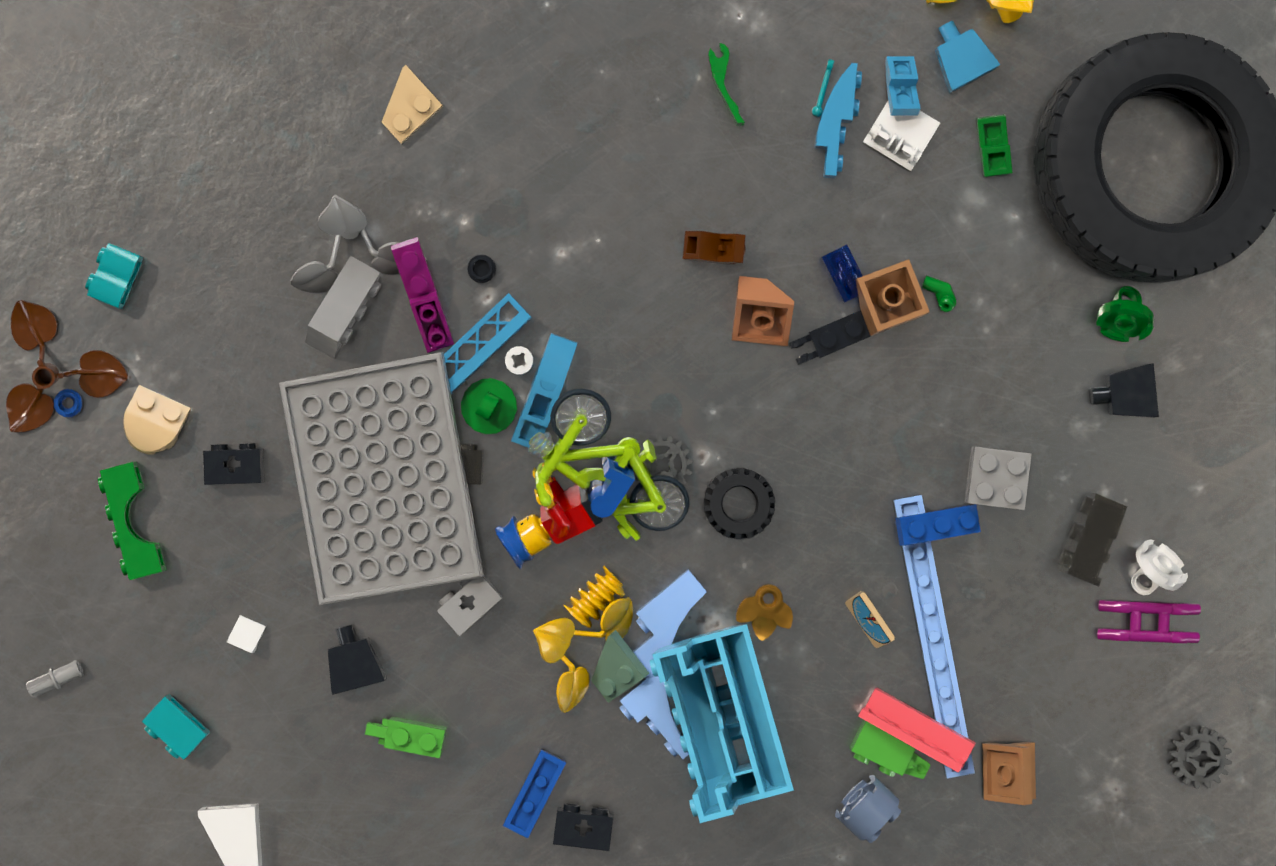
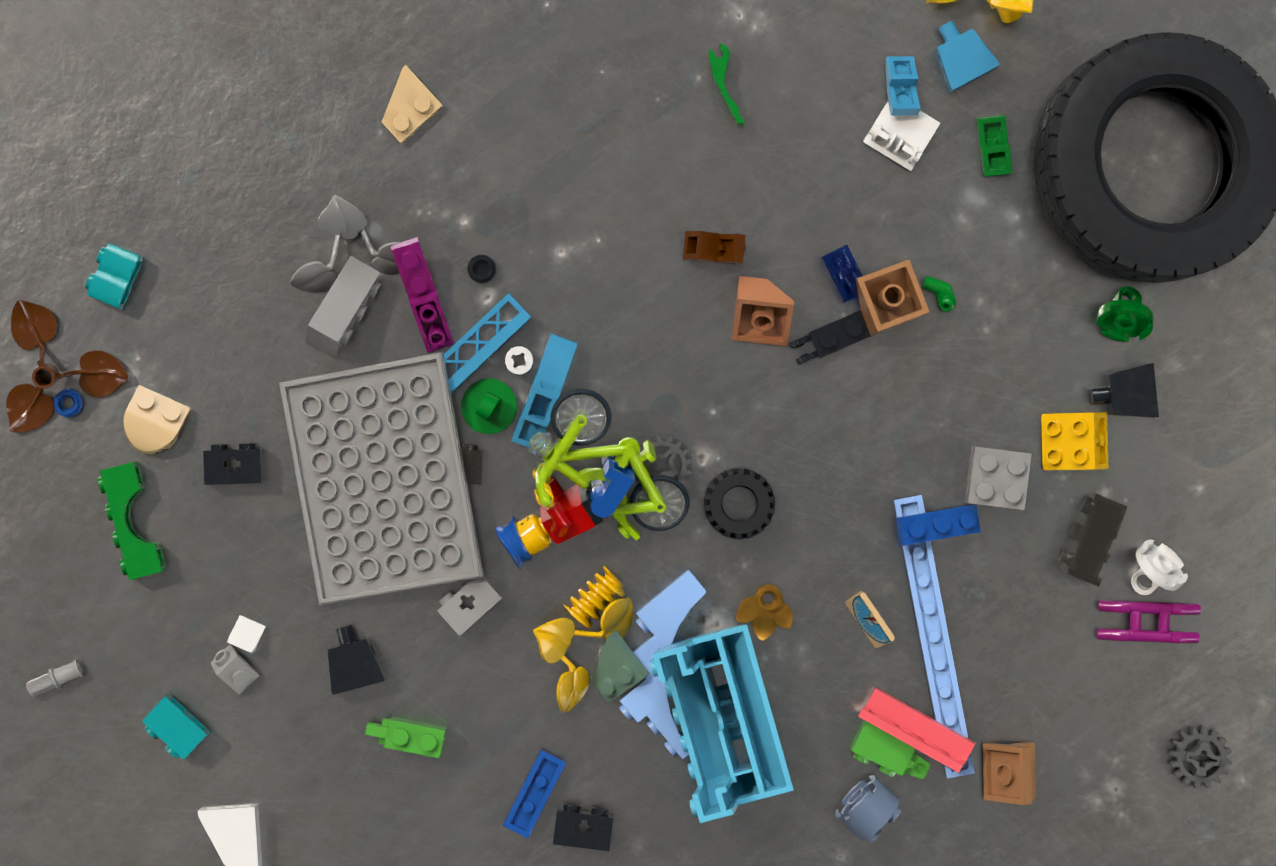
(234, 669): none -> light grey bracket
(817, 110): teal hinge -> none
(839, 108): dark azure slope -> none
(1074, 441): none -> yellow bracket

